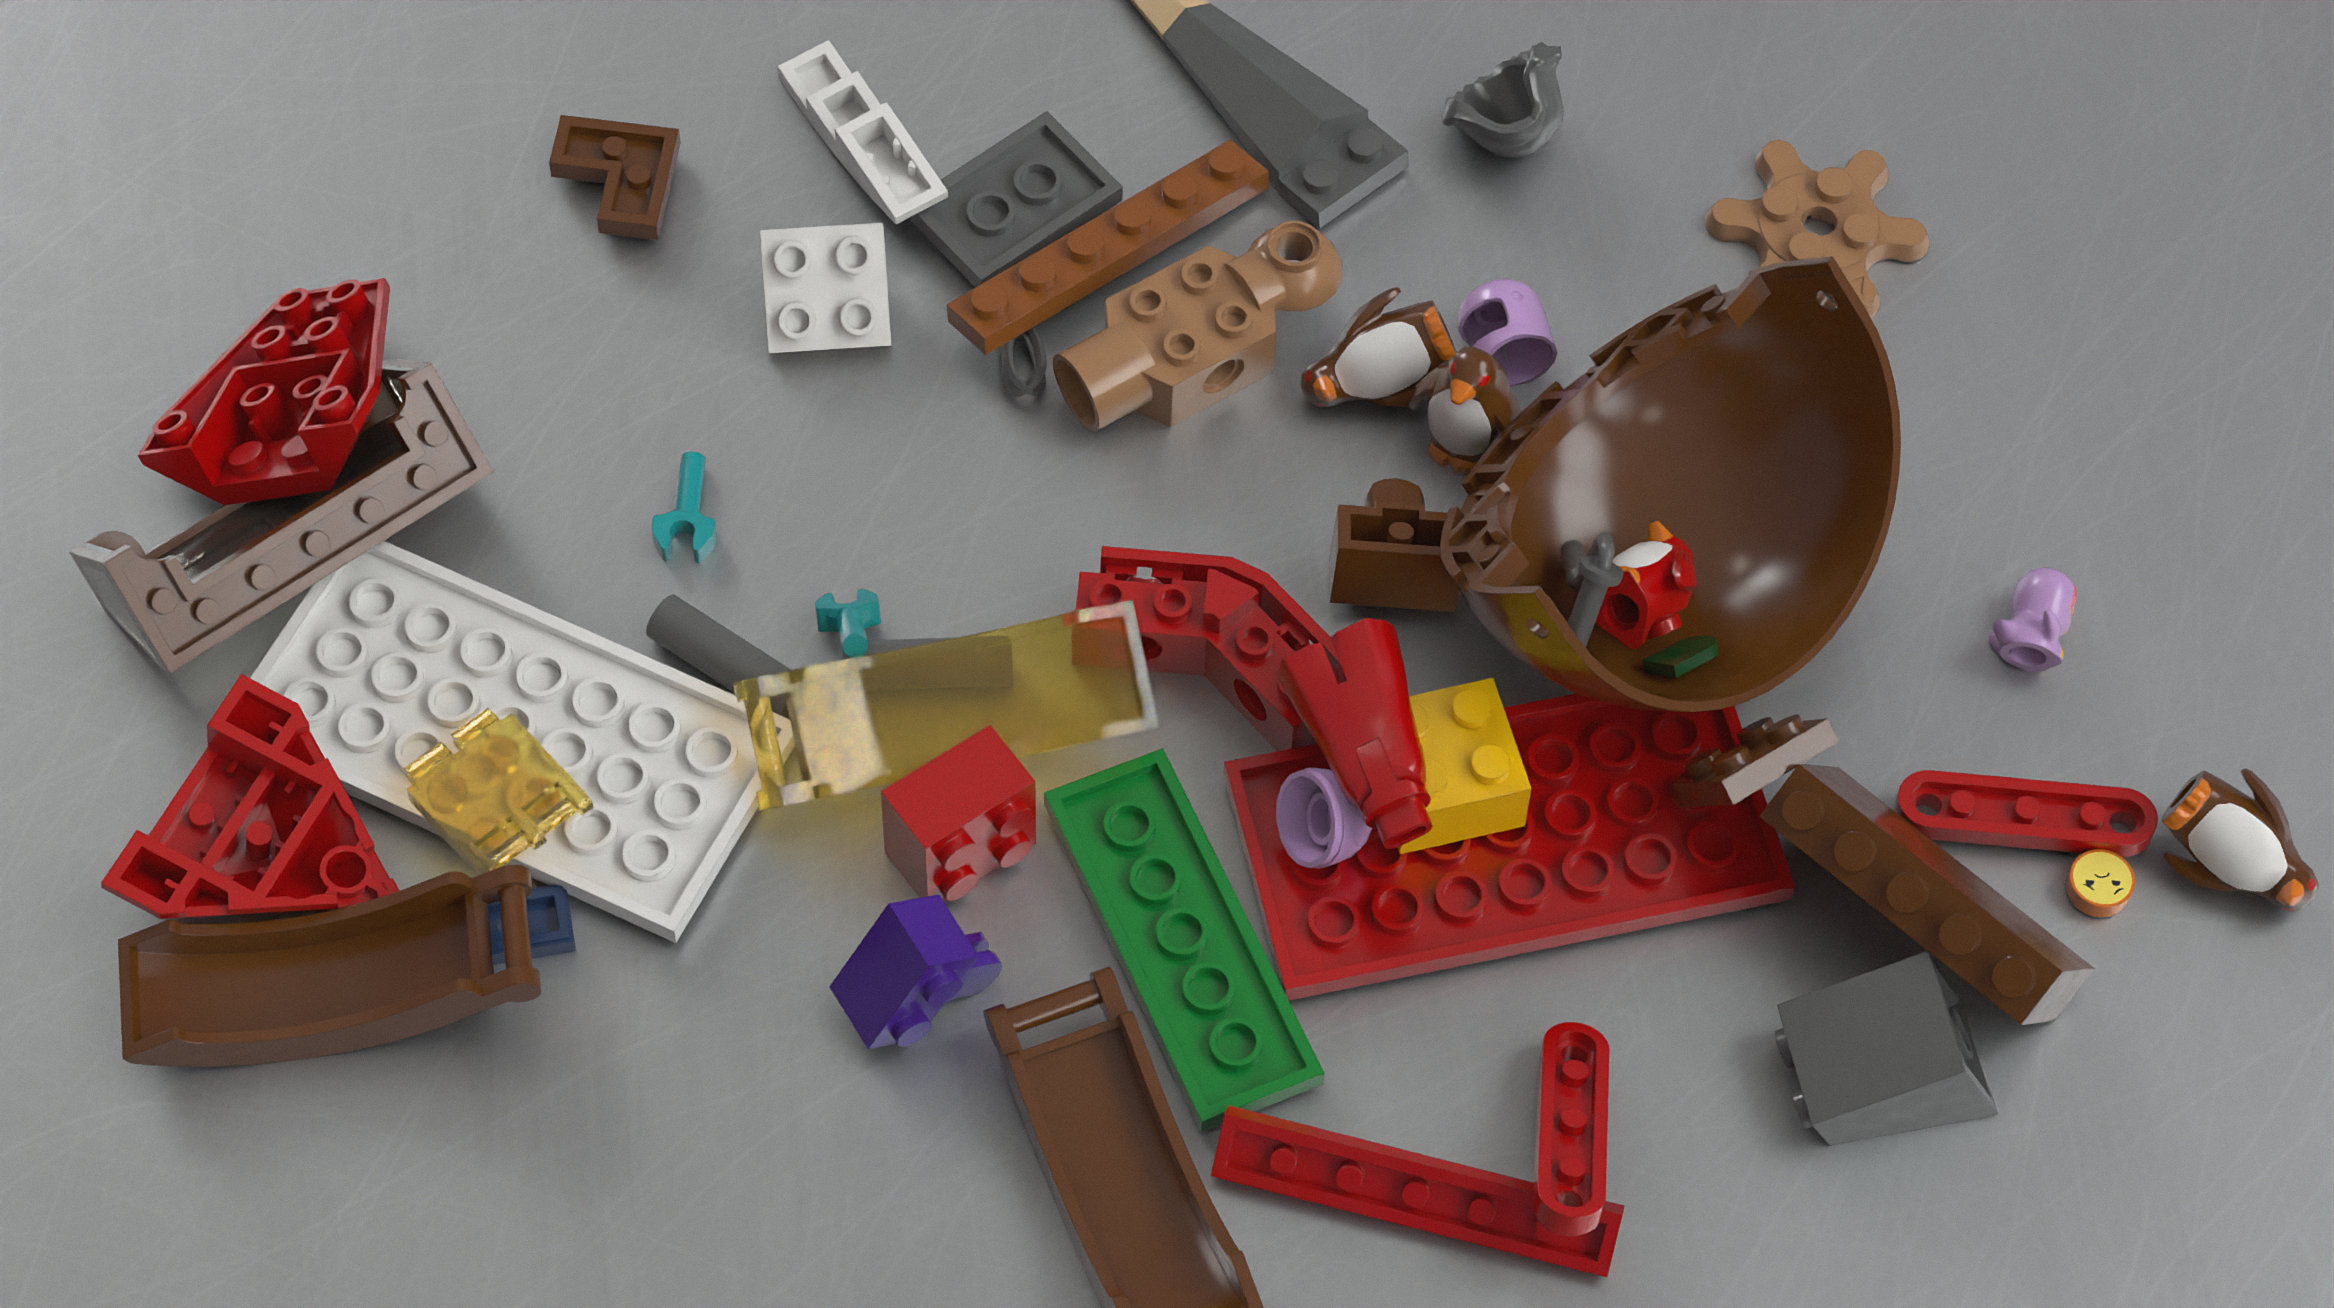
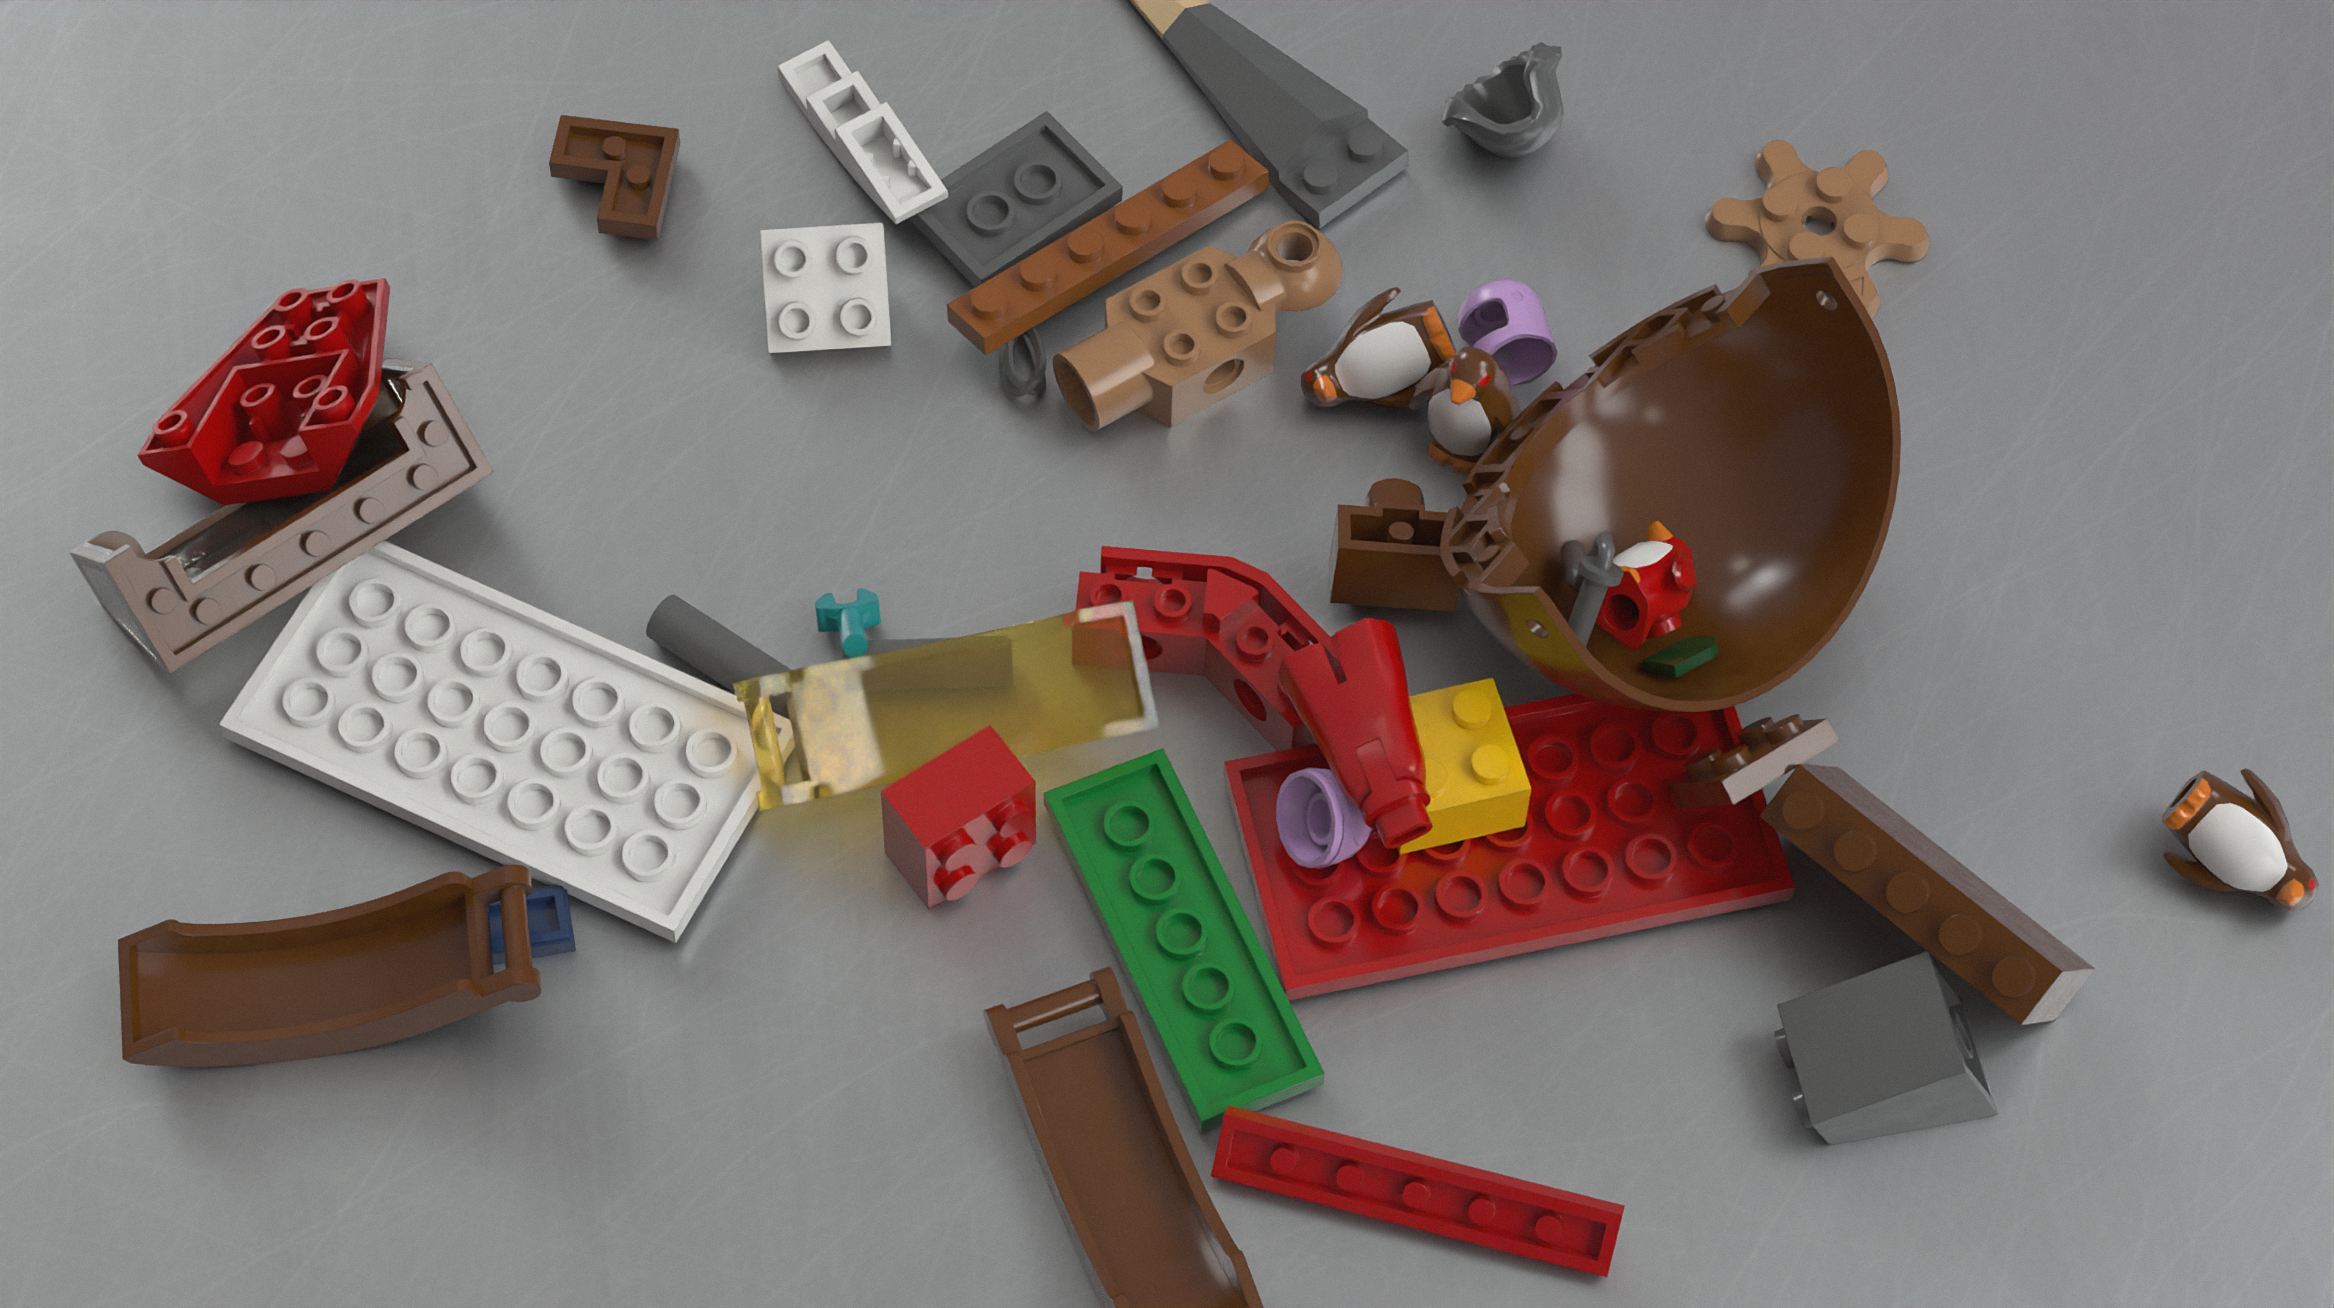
(253, 824): red wedge -> none
(494, 792): clear yellow plate -> none
(686, 514): teal bar -> none
(909, 969): dark purple brick -> none
(1571, 1129): red plate -> none
(2027, 812): red plate -> none
(2040, 615): lavender animal -> none
(2100, 883): light yellow tile -> none

